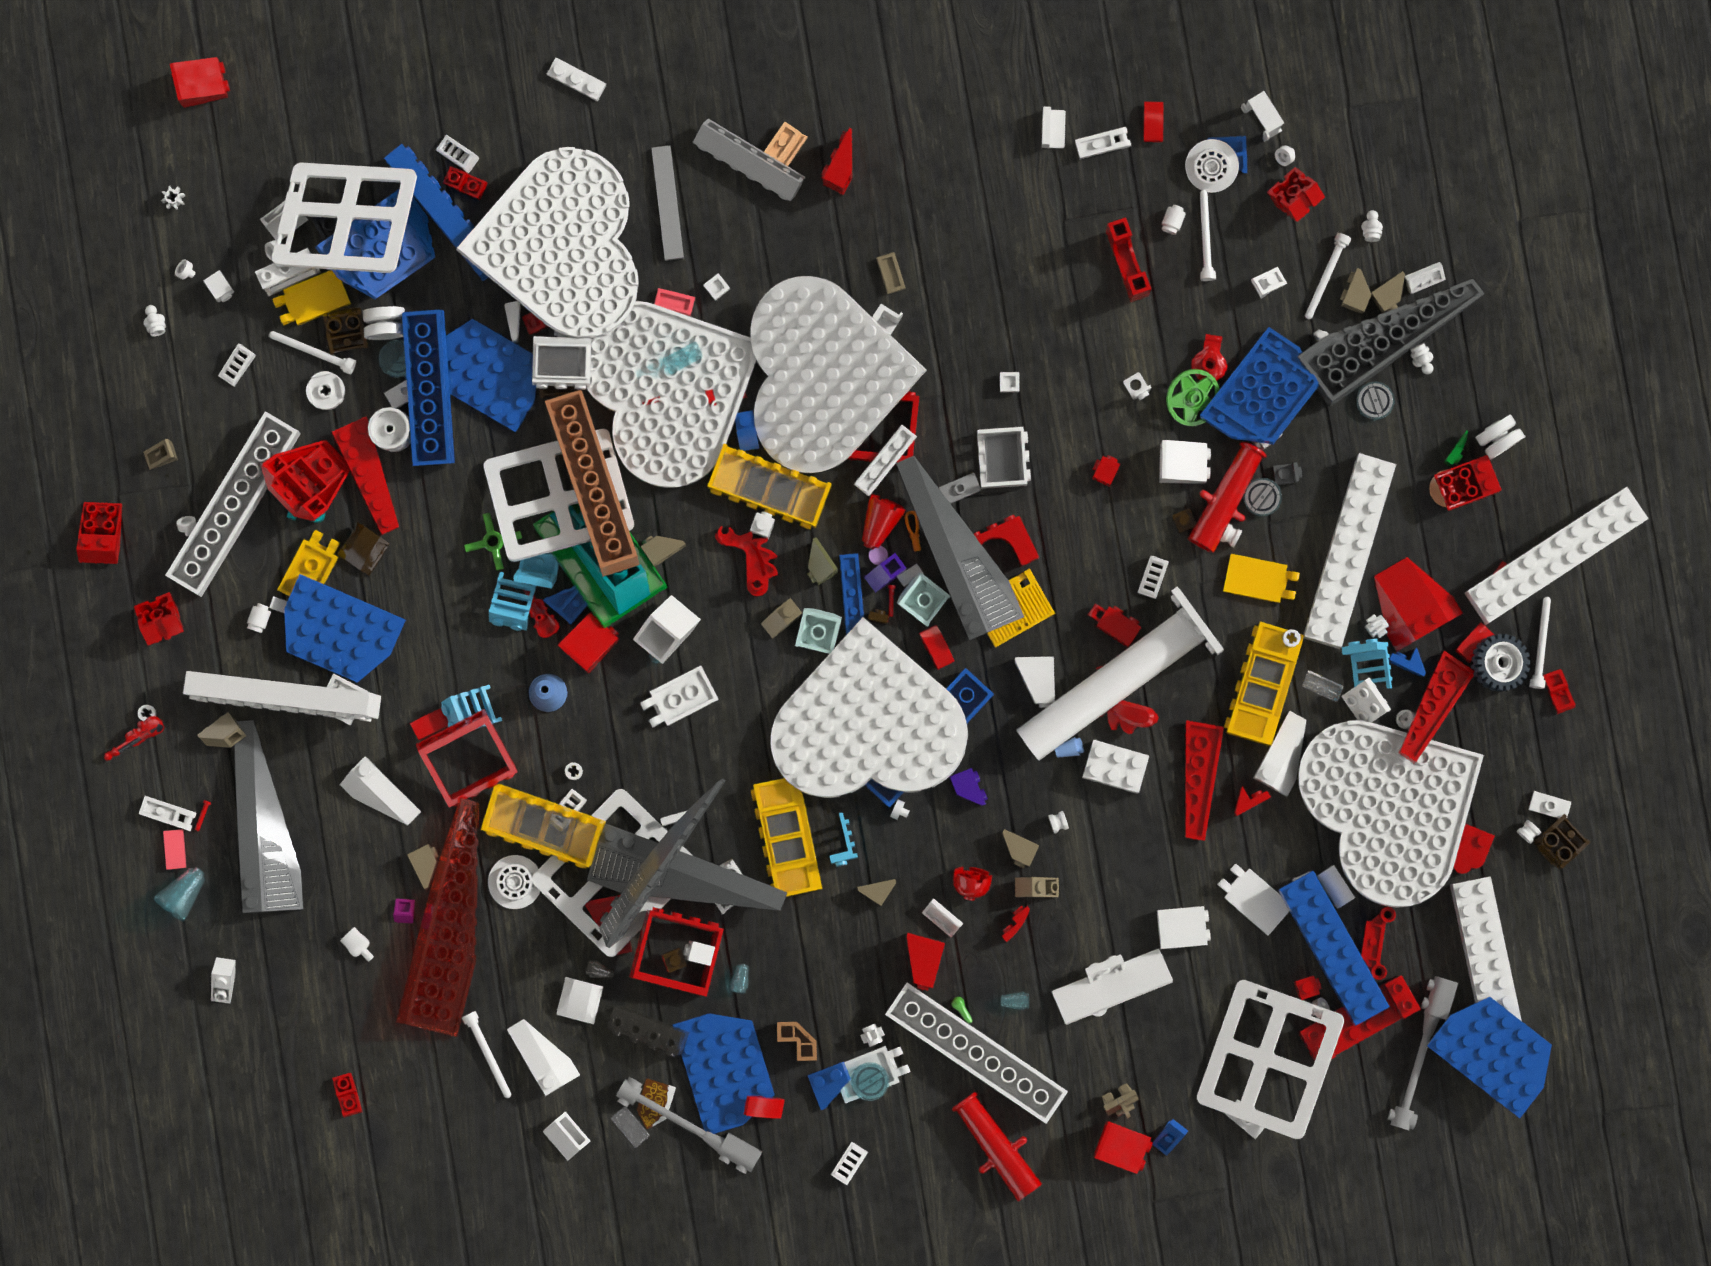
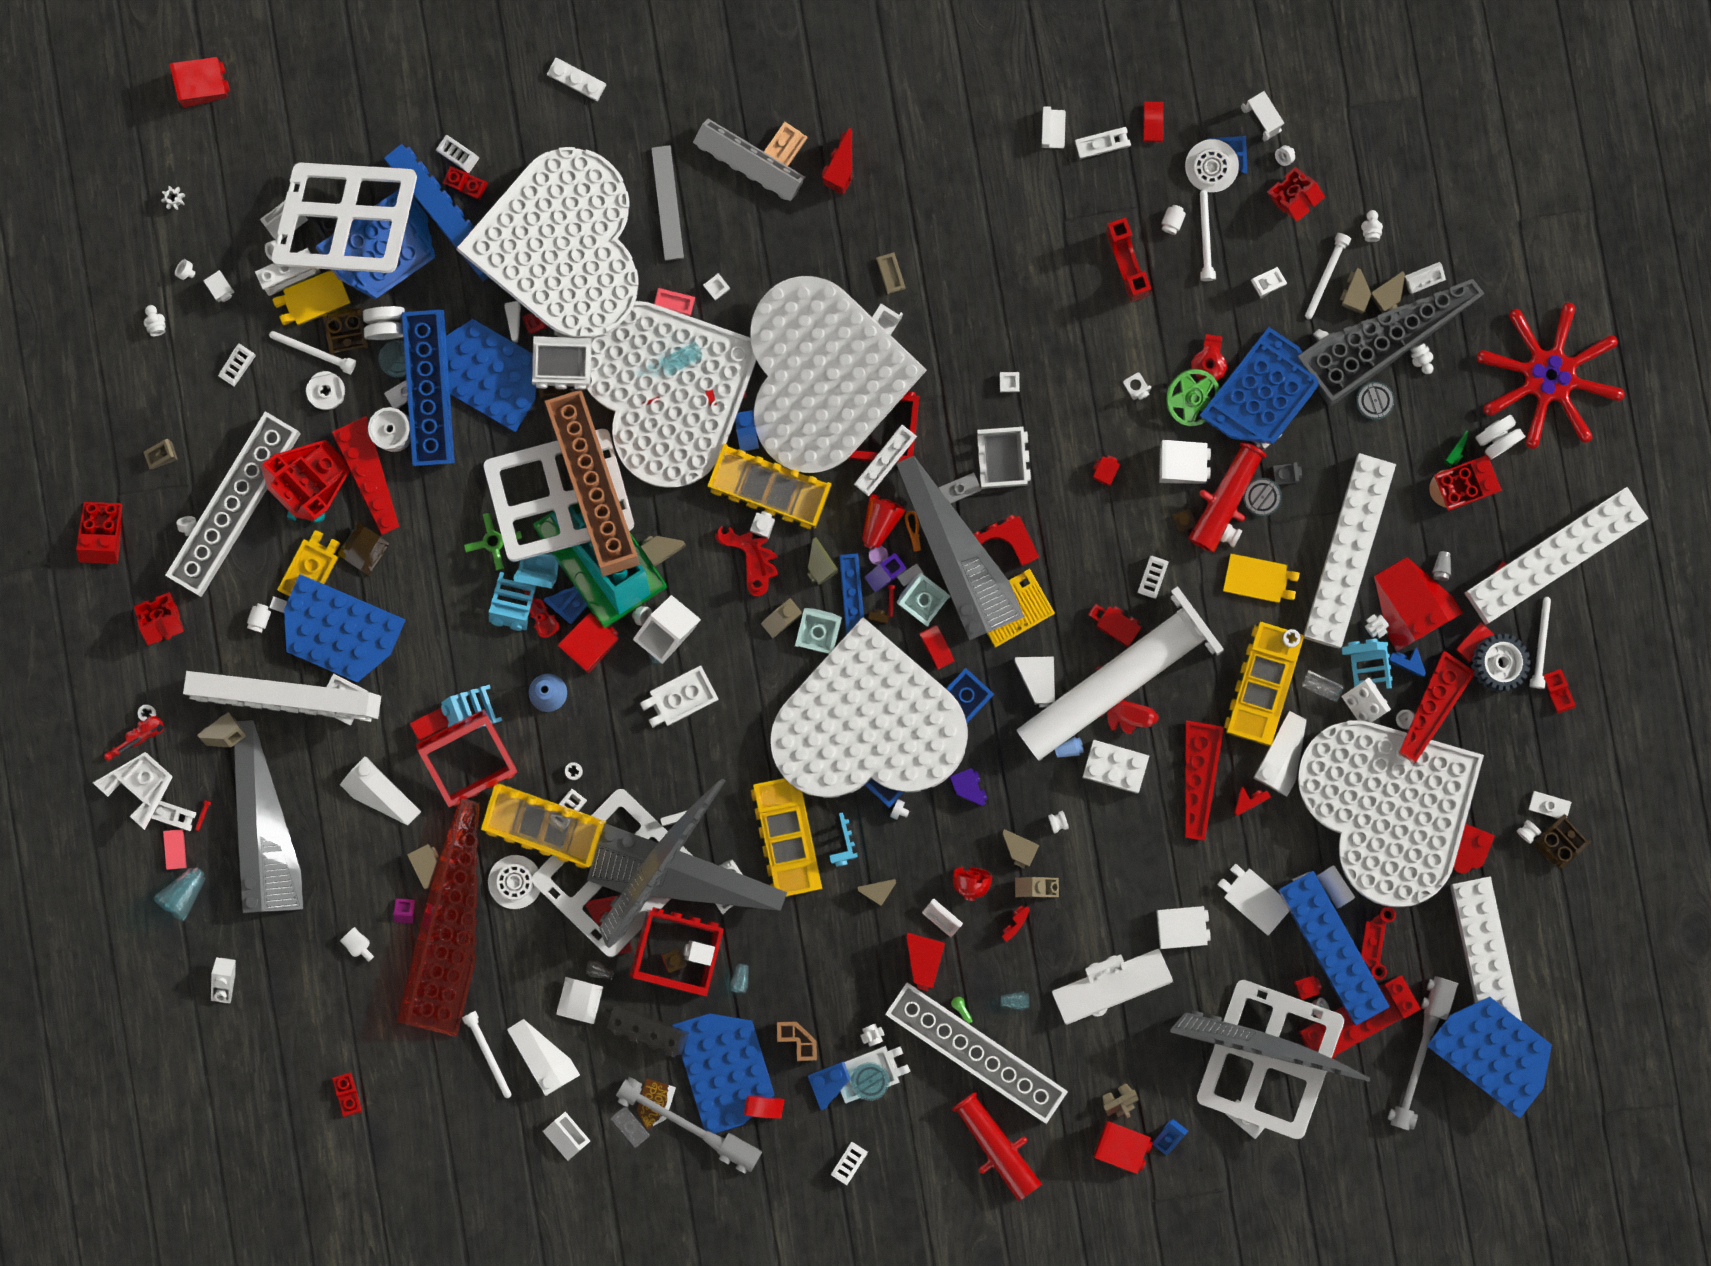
(144, 779): none -> white wing
(641, 615): none -> white tile
(1257, 1042): none -> dark grey wedge
(1442, 567): none -> light grey cone
(1563, 369): none -> red animal

